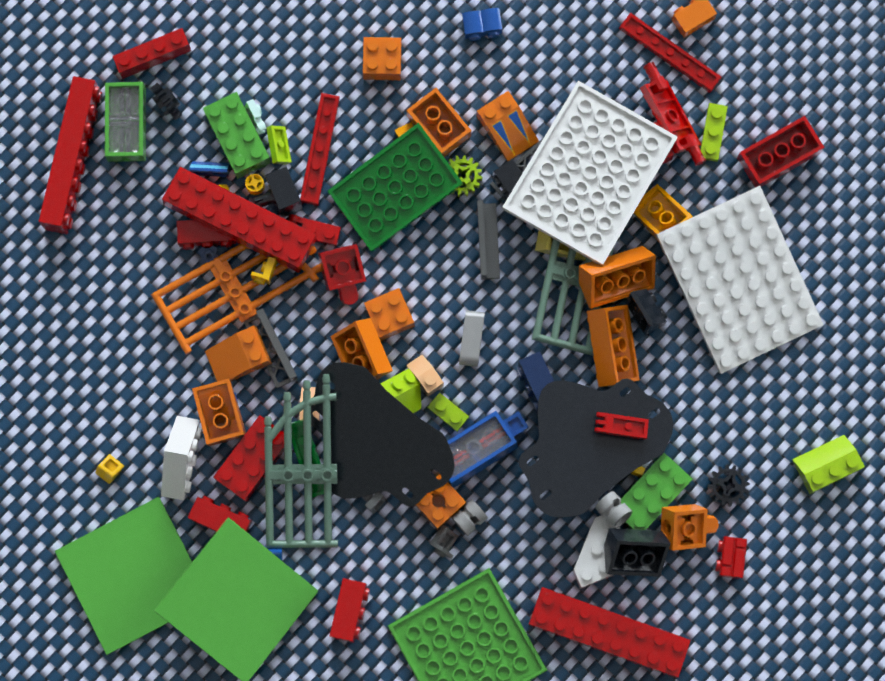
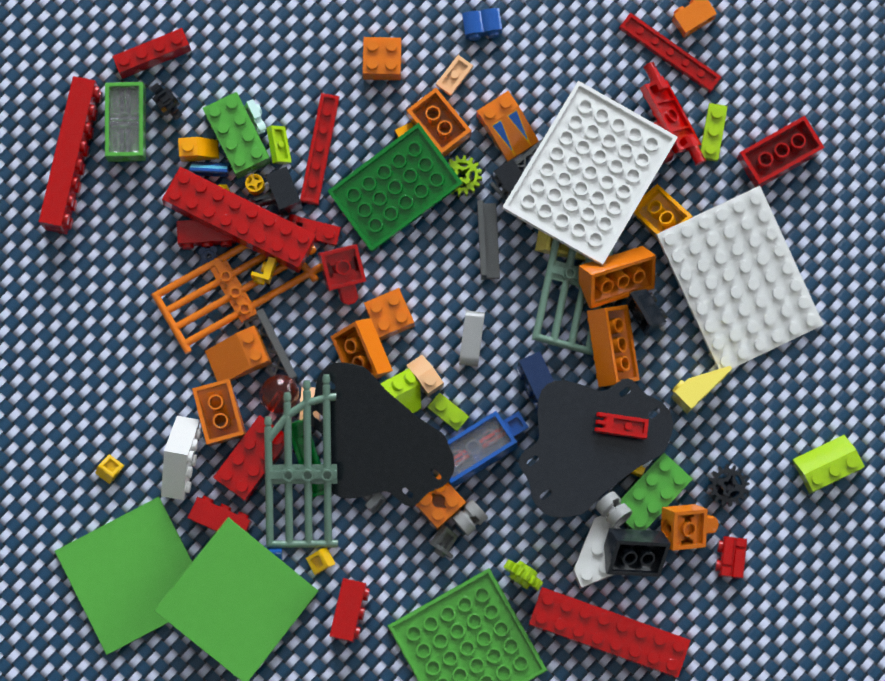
(198, 149): none -> light orange slope
(273, 391): none -> clear red piece
(320, 560): none -> yellow slope
(454, 75): none -> light nougat plate
(523, 574): none -> lime gear
(694, 389): none -> light yellow slope

